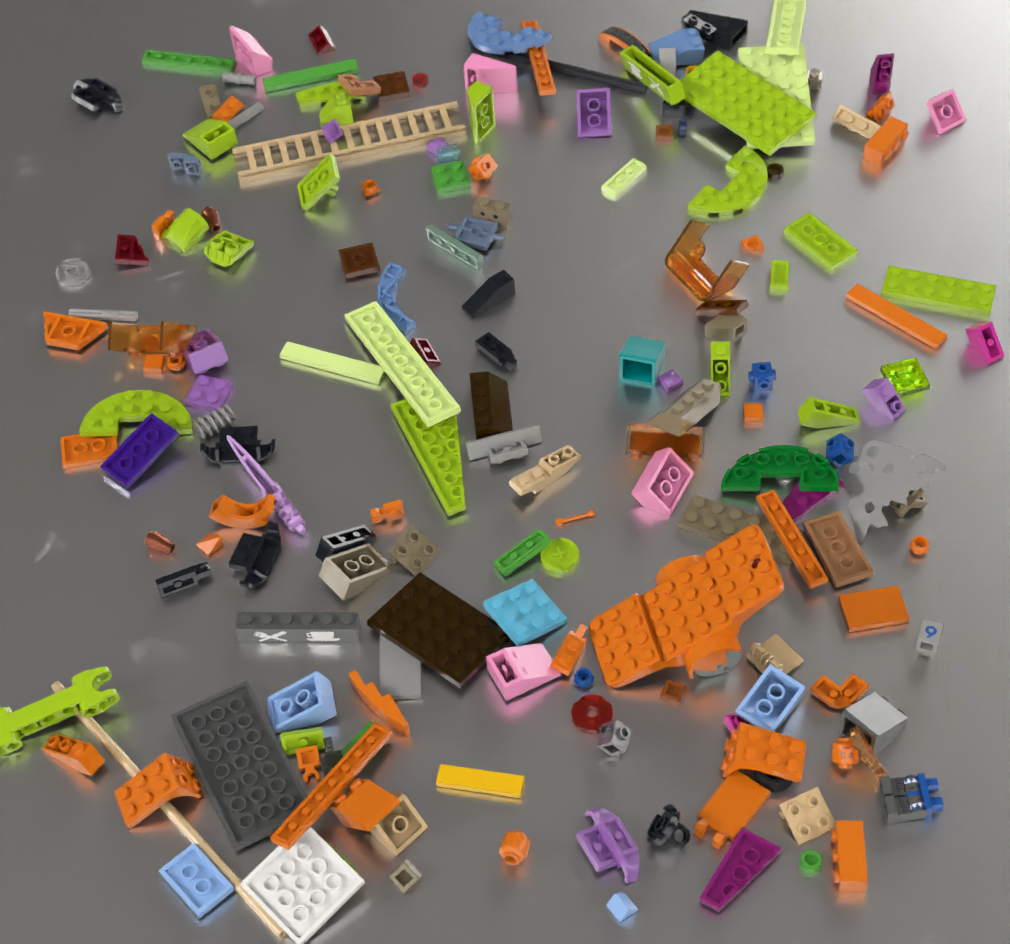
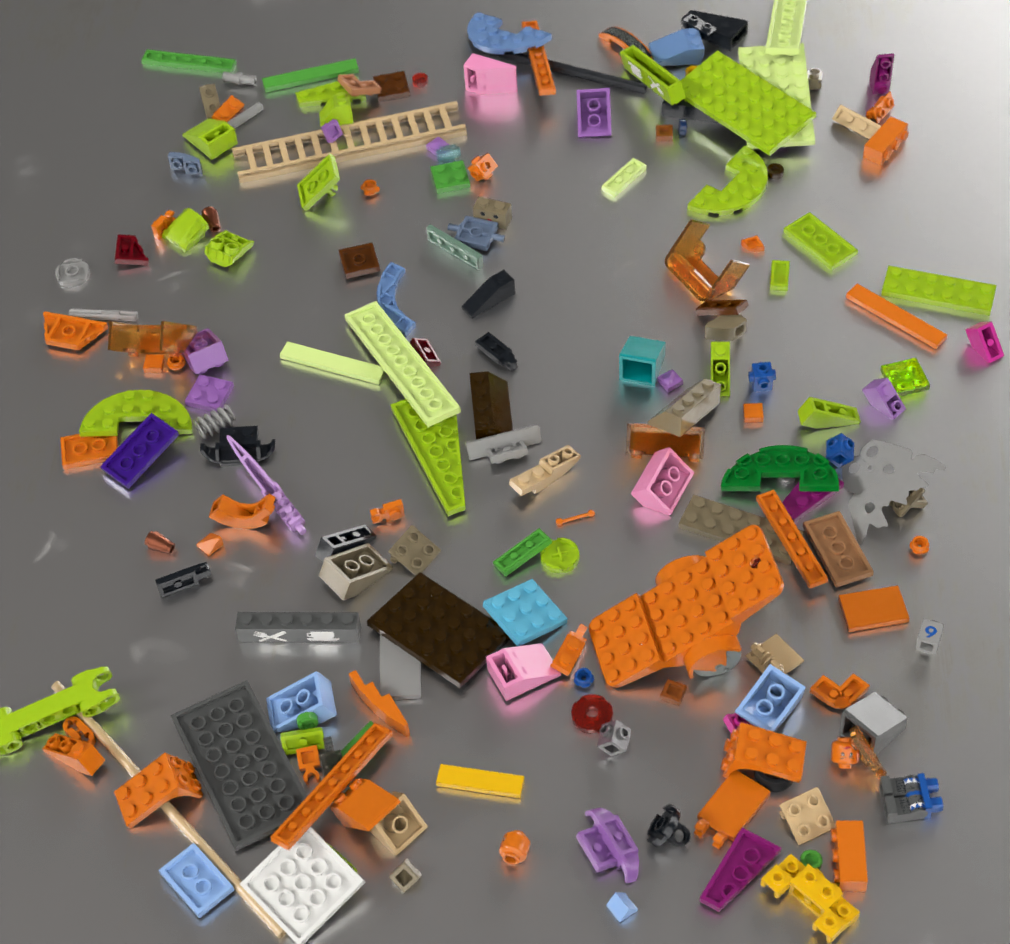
(82, 728): none -> orange beam
(96, 95): black plate -> none
(251, 52): bright pink slope -> none
(257, 555): black plate -> none
(307, 720): none -> bright green tile
(321, 40): dark red slope -> none
(481, 110): lime slope -> none
(667, 59): light grey tile -> none
(815, 892): none -> yellow bracket
(945, 110): bright pink slope -> none

